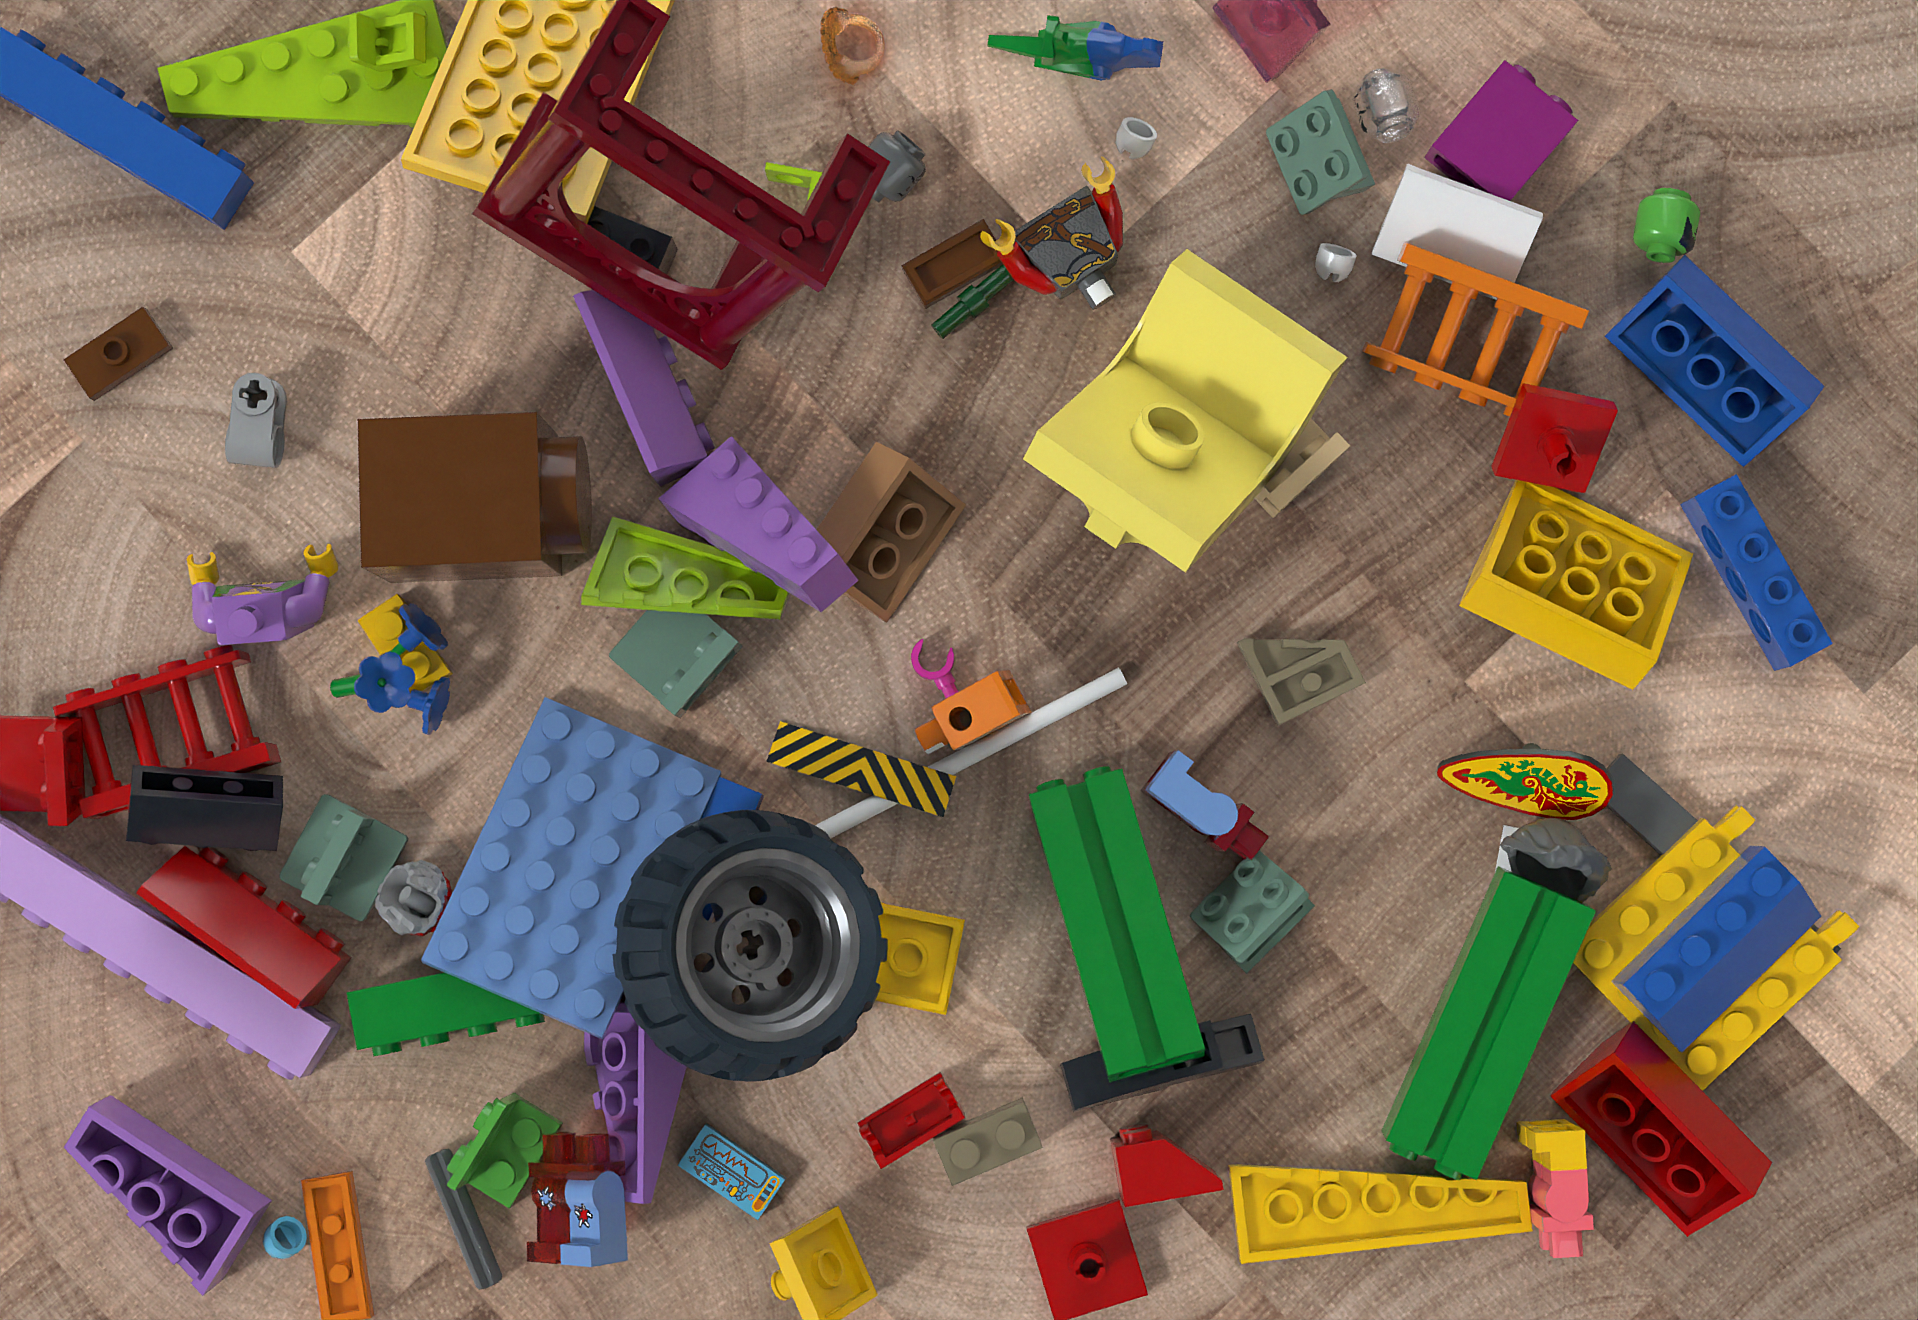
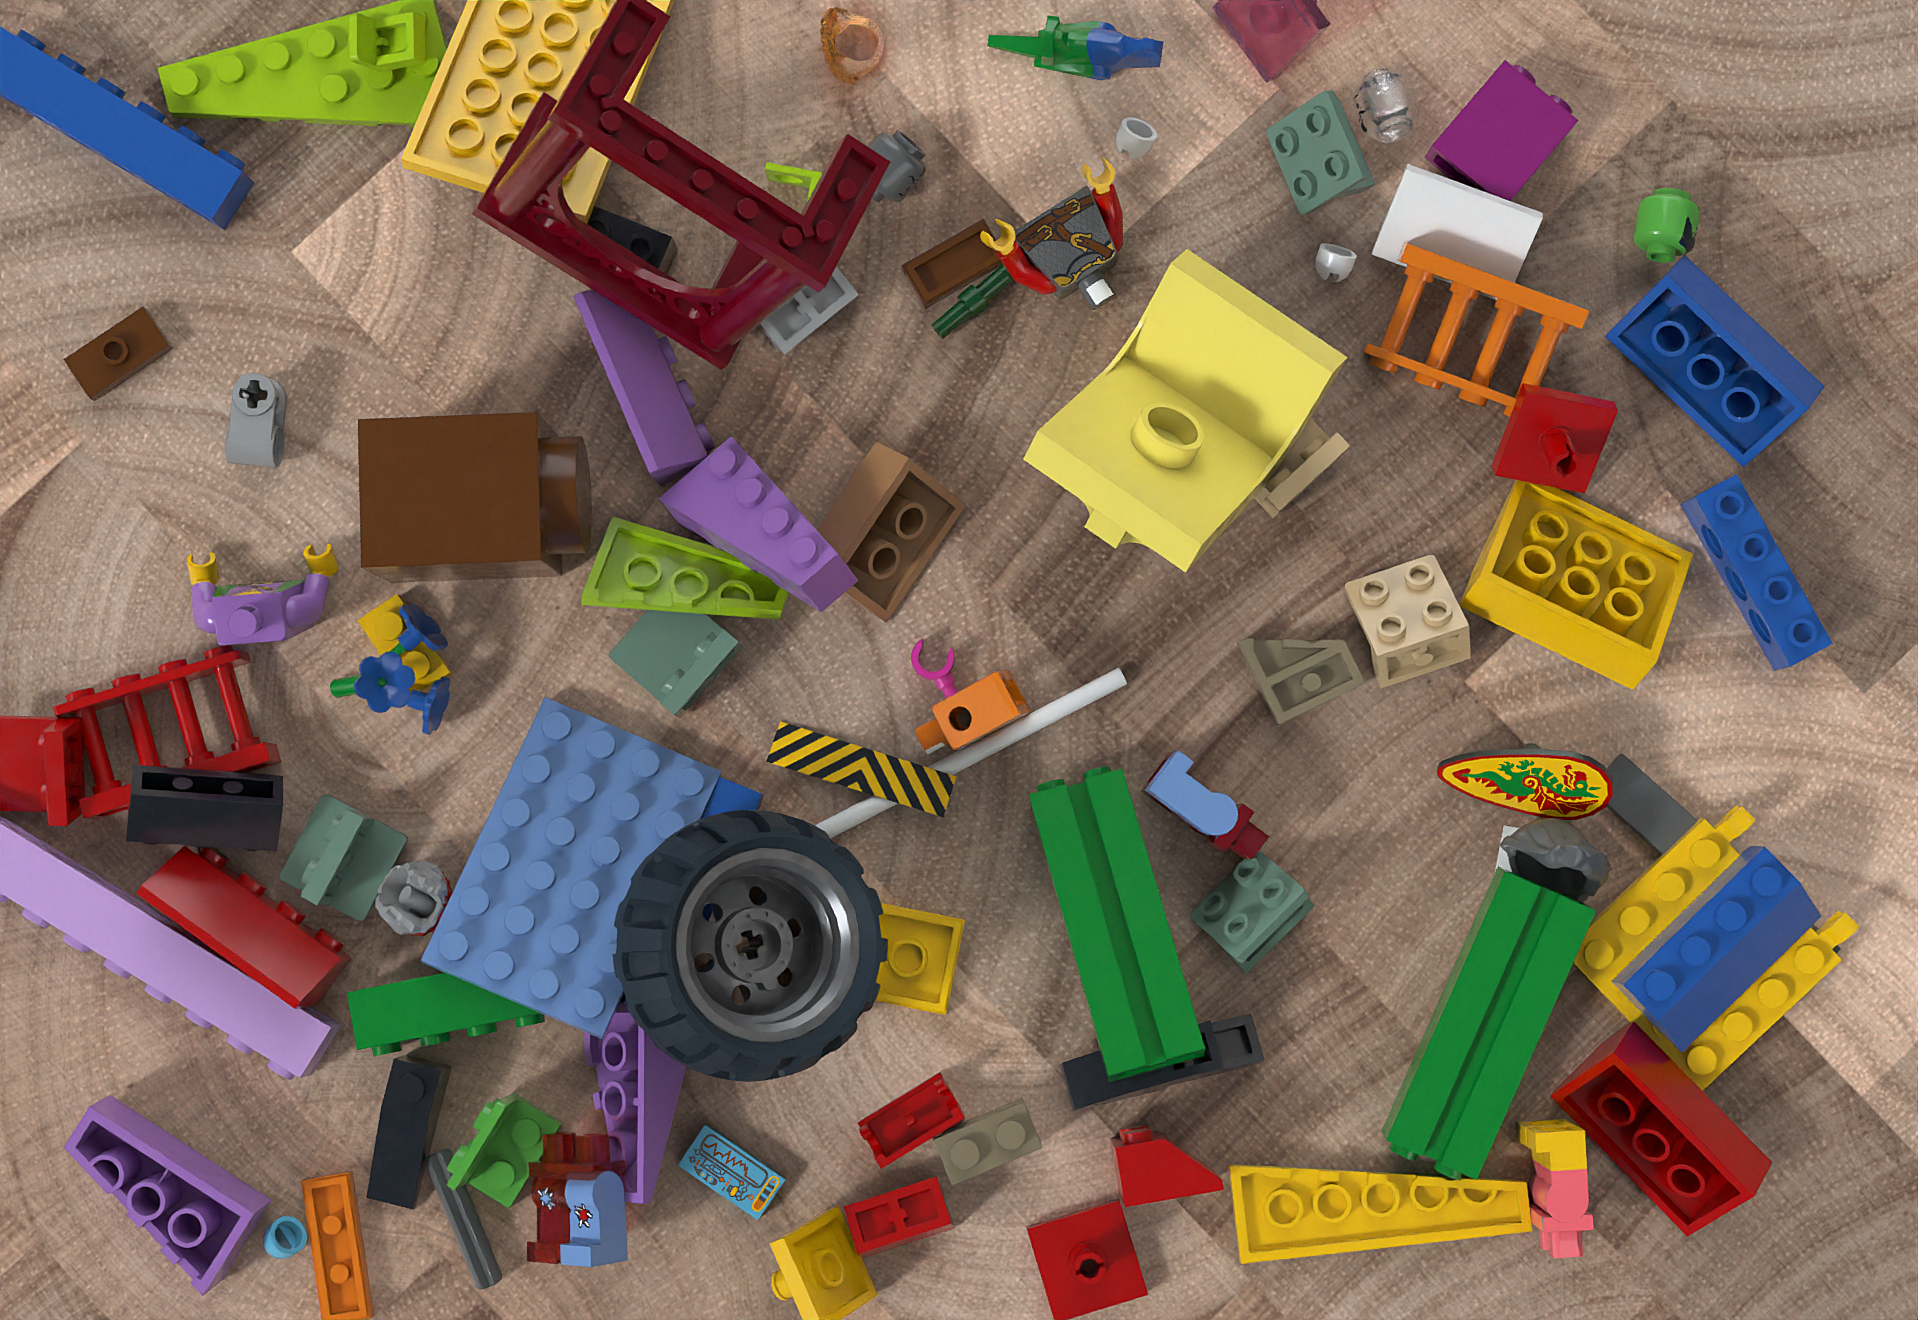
(406, 1129): none -> black slope
(807, 312): none -> light grey hinge
(898, 1217): none -> red hinge
(1410, 620): none -> tan bracket

